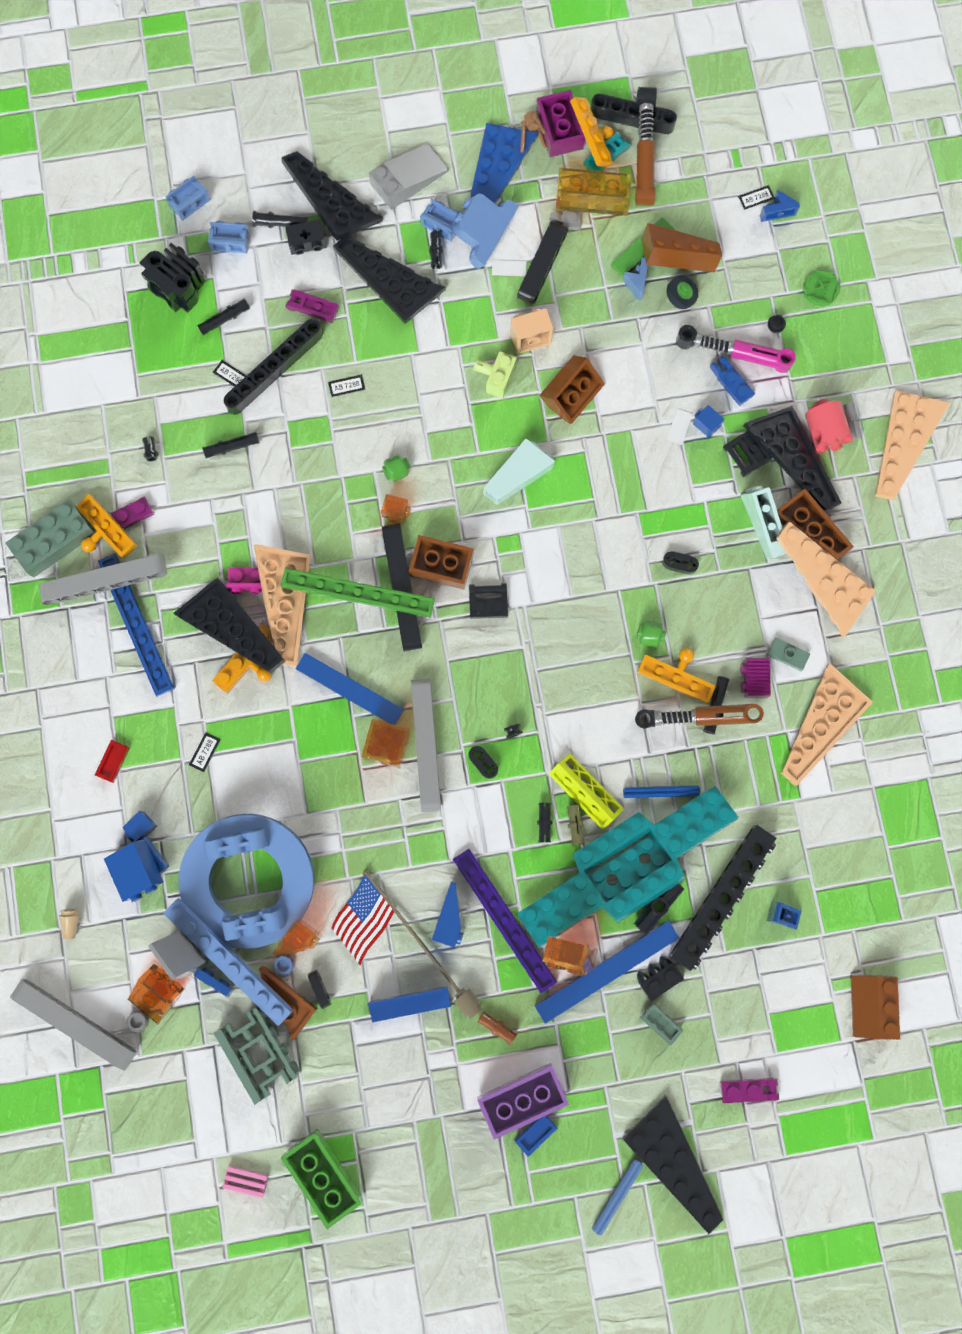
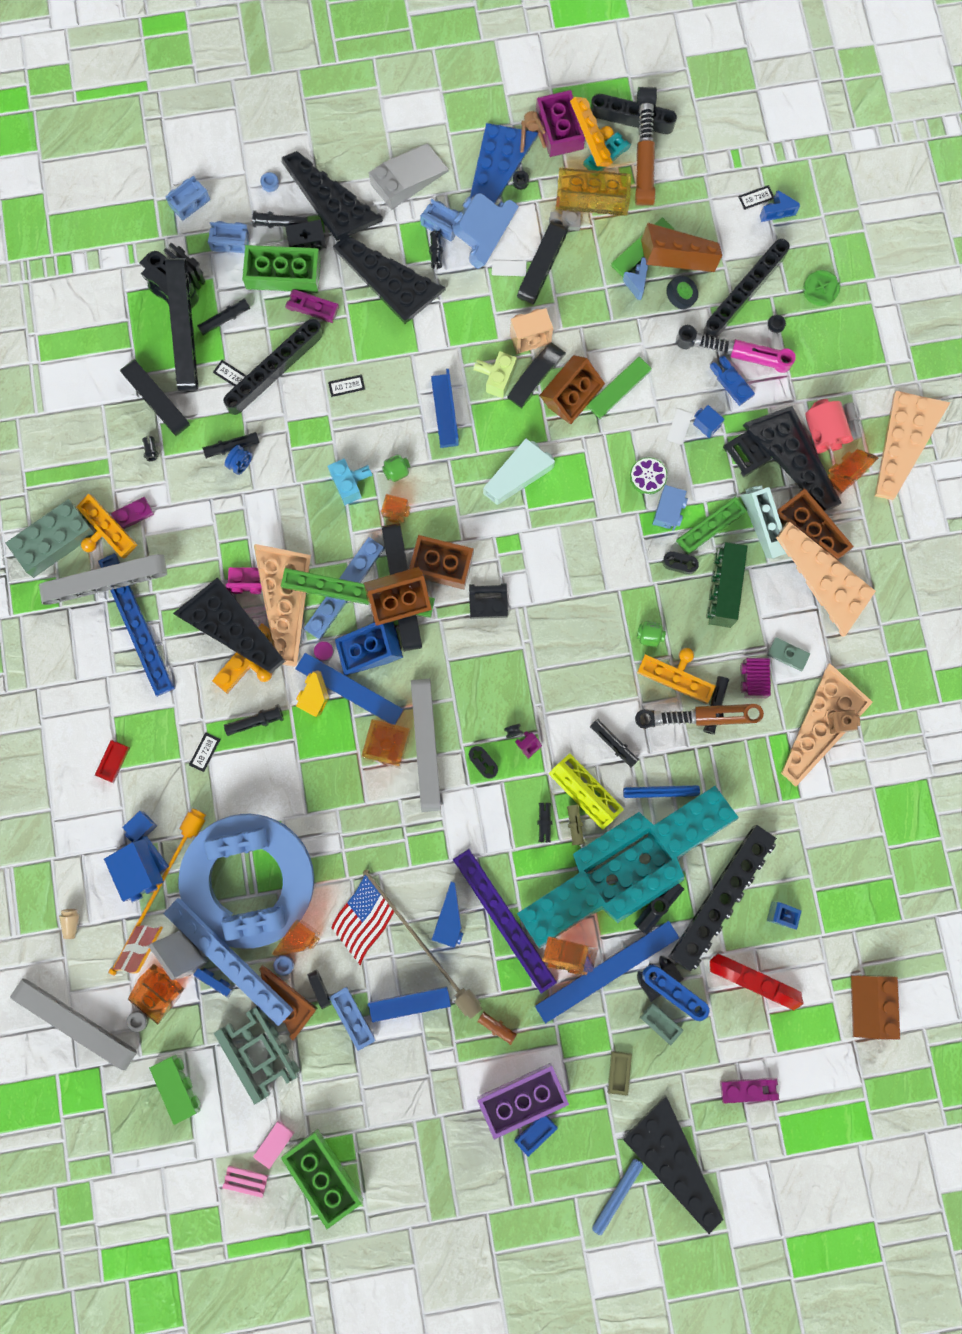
(136, 948): none -> flag
(155, 397): none -> black beam
(175, 1089): none -> bright green brick
(181, 324): none -> black beam
(238, 460): none -> blue wheel
(262, 718): none -> black pin
(269, 182): none -> medium blue tile
(273, 1144): none -> bright pink tile
(281, 268): none -> bright green brick
(314, 696): none -> yellow slope
(323, 651): none -> magenta tile
(346, 480): none -> medium azure brick
(352, 1018): none -> medium blue plate
(354, 572): none -> medium blue plate
(368, 648): none -> blue slope
(397, 596): none -> dark orange slope
(445, 410): none -> blue panel
(520, 175): none -> black bush
(529, 744): none -> magenta tile
(535, 374): none -> black slope
(614, 743): none -> black pin
(619, 387): none -> bright green tile
(619, 1073): none -> olive tile
(648, 475): none -> tile
(669, 507): none -> medium blue hinge
(676, 993): none -> blue plate
(711, 525): none -> bright green tile
(728, 585): none -> dark green brick
(749, 281): none -> black beam
(756, 982): none -> red brick
(837, 723): none -> medium nougat brick
(851, 469): none -> clear orange slope

